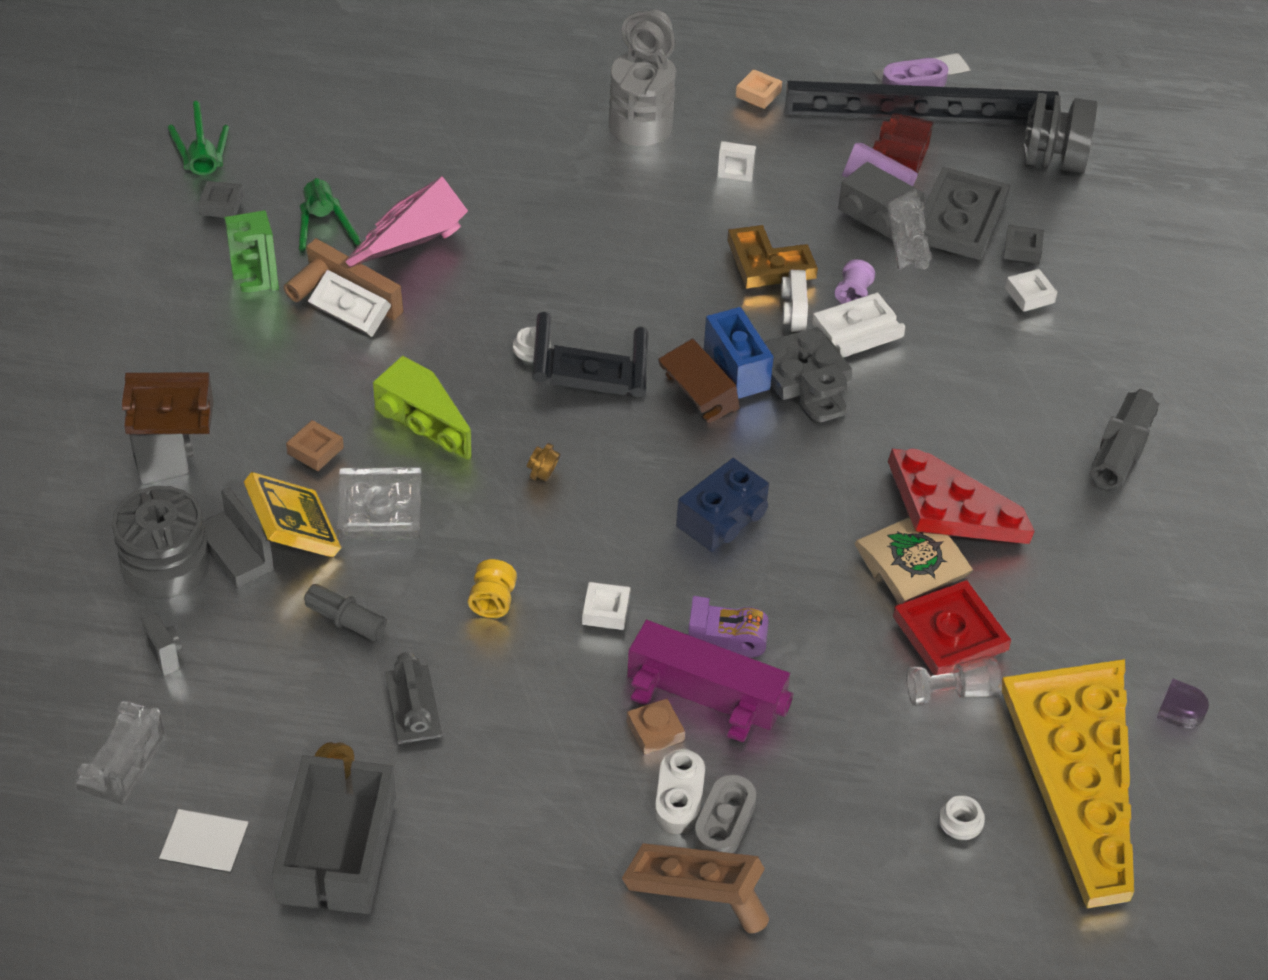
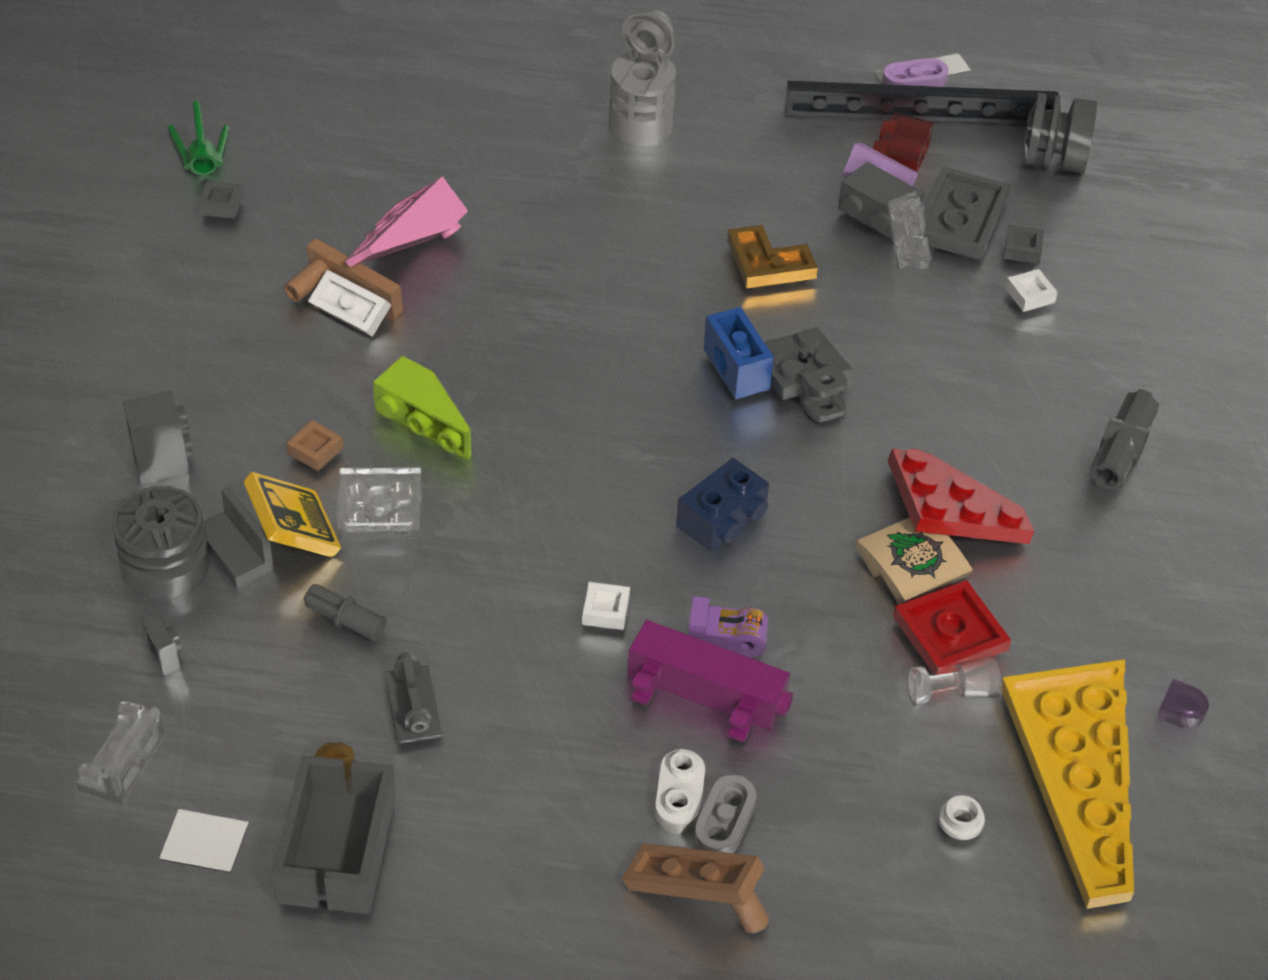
(168, 403): reddish brown hinge -> none
(252, 251): bright green hinge -> none
(320, 202): green plant -> none
(490, 595): yellow wheel -> none
(524, 344): white plate -> none
(543, 462): pearl gold plate -> none
(590, 368): black plate -> none
(655, 726): medium nougat plate -> none
(701, 380): reddish brown hinge -> none
(736, 161): white plate -> none
(758, 89): light nougat plate -> none
(796, 309): white plate -> none
(857, 277): lavender bush -> none
(859, 324): white plate -> none

